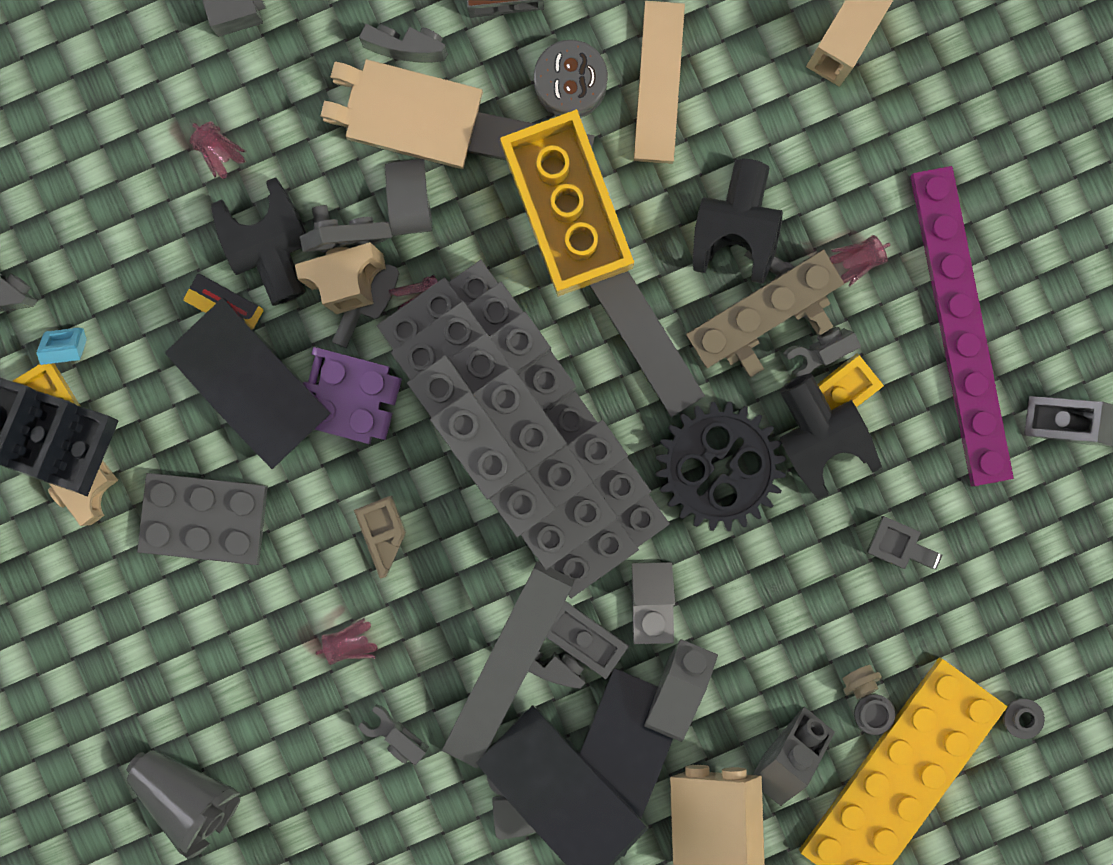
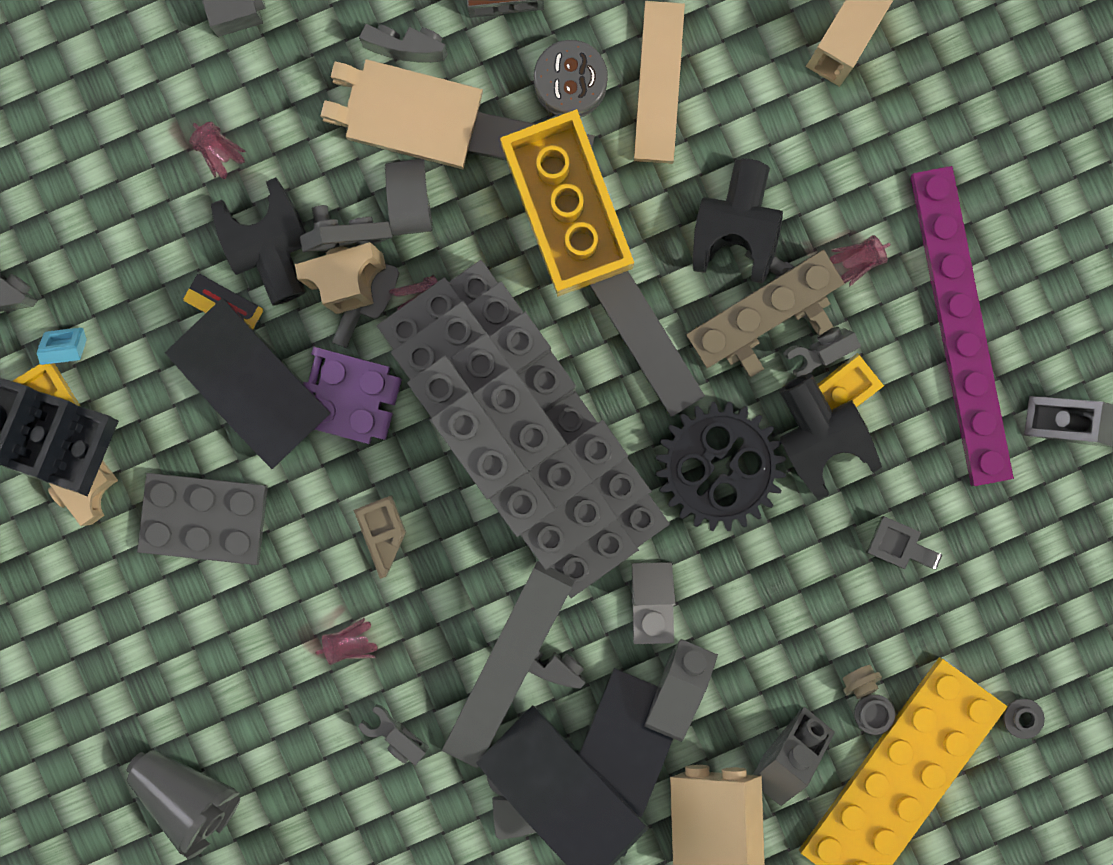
(586, 640): dark grey plate -> none

